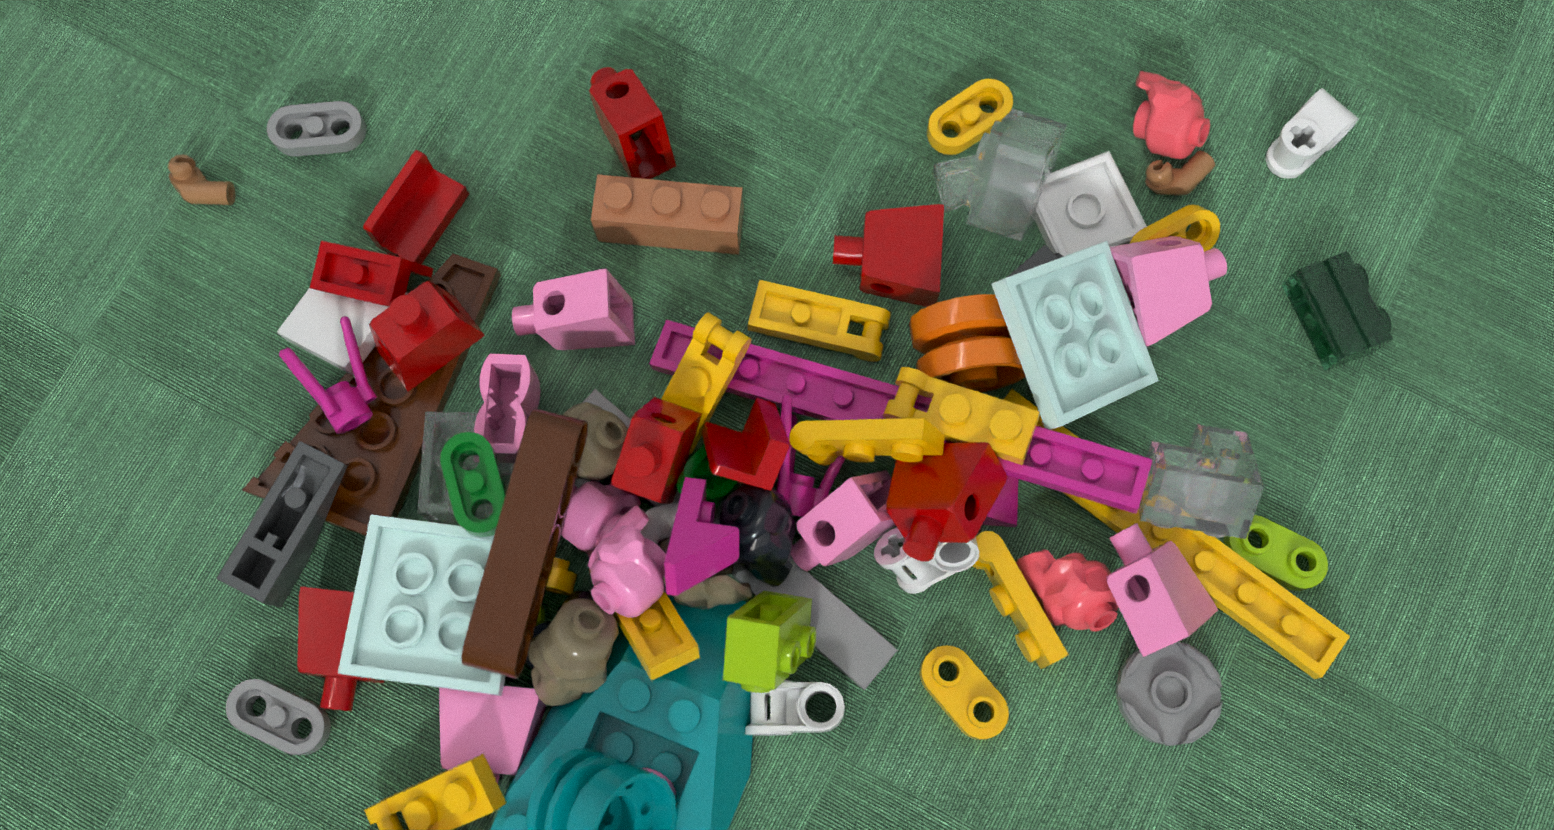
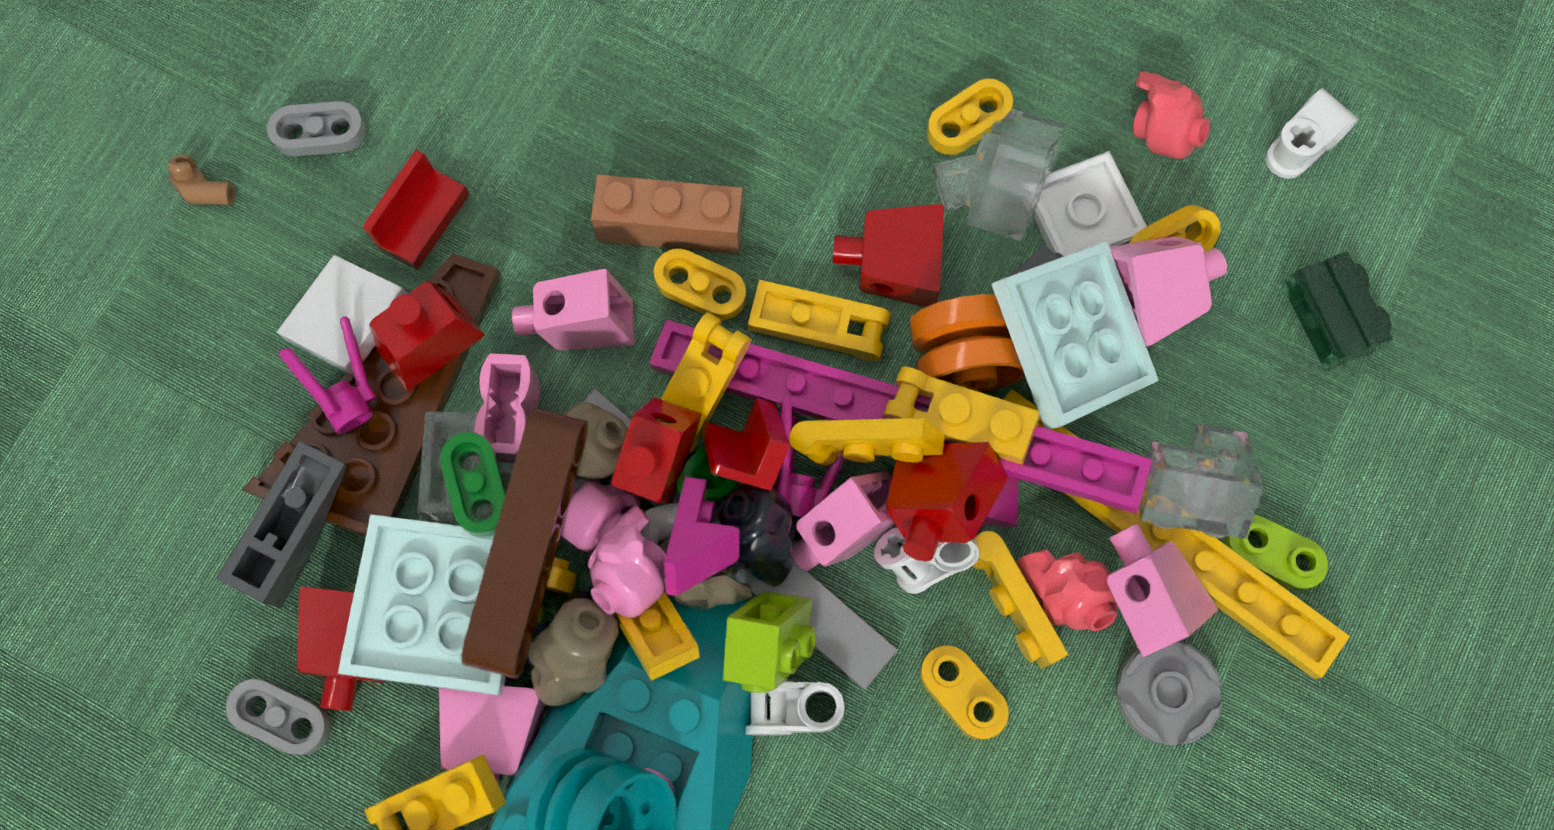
(363, 273): red panel -> none
(625, 108): red torso -> none
(703, 283): none -> yellow plate
(1178, 181): medium nougat arm -> none

